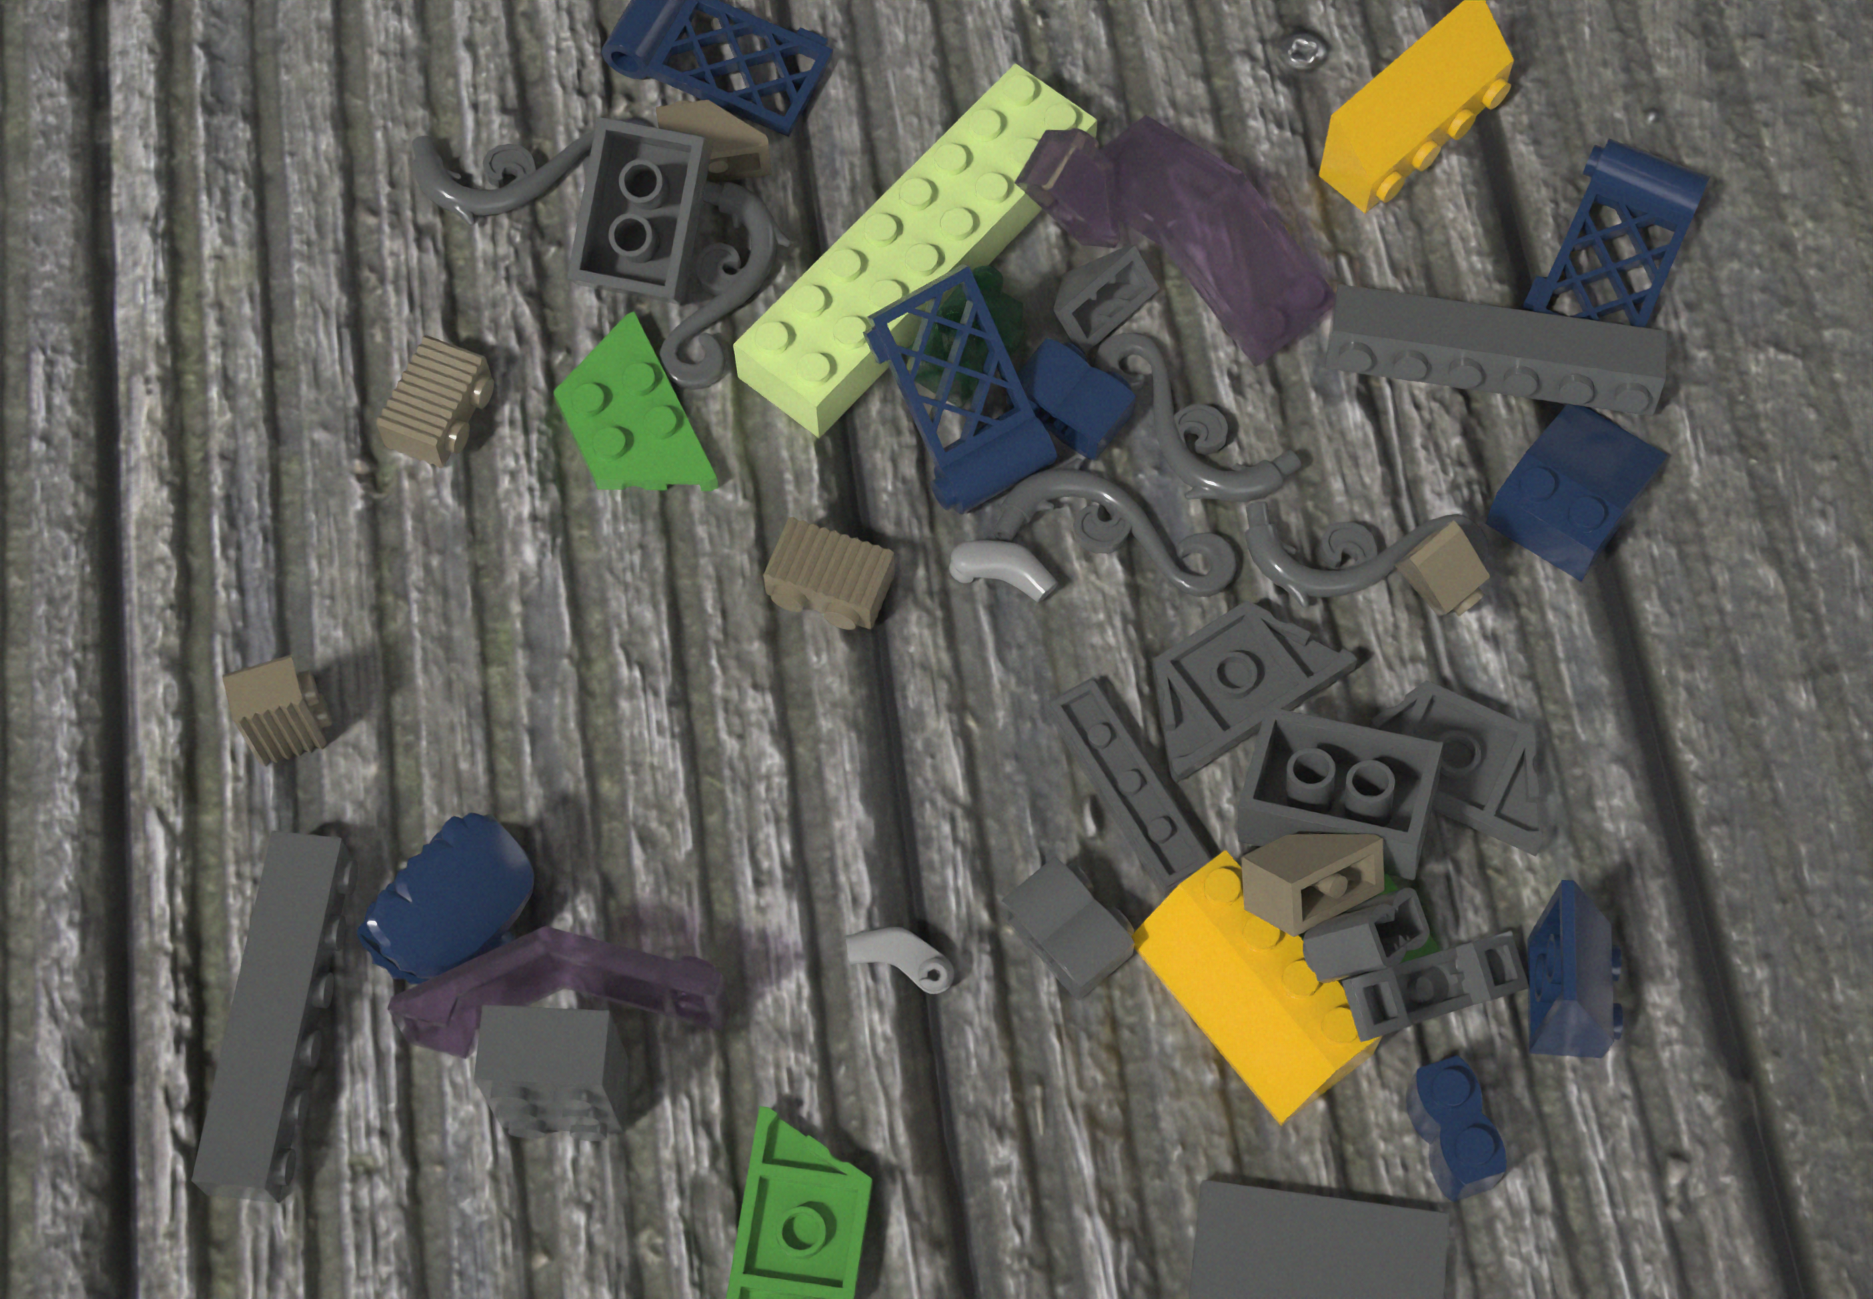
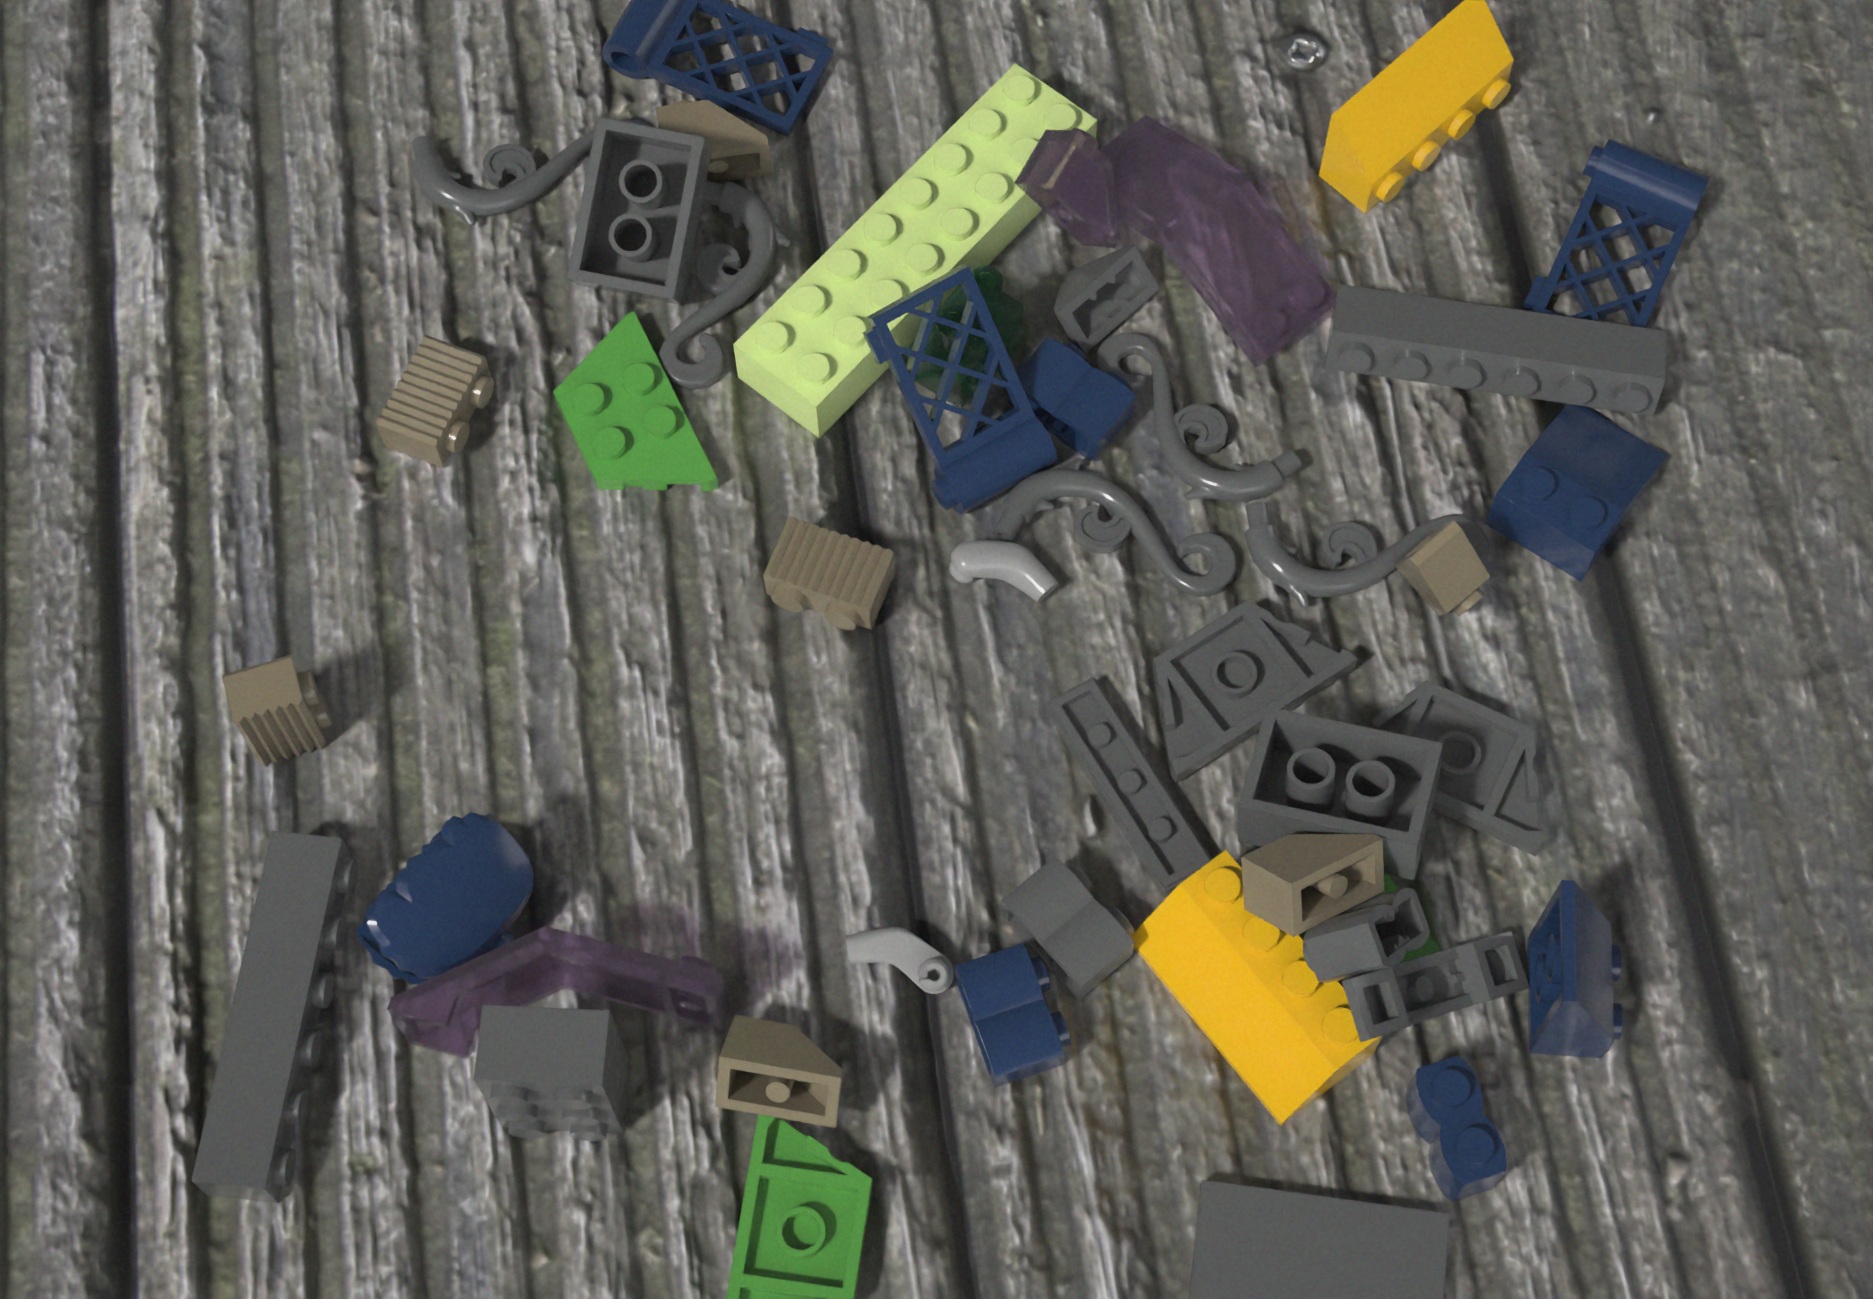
(777, 1073): none -> dark tan slope
(1011, 1015): none -> dark blue brick

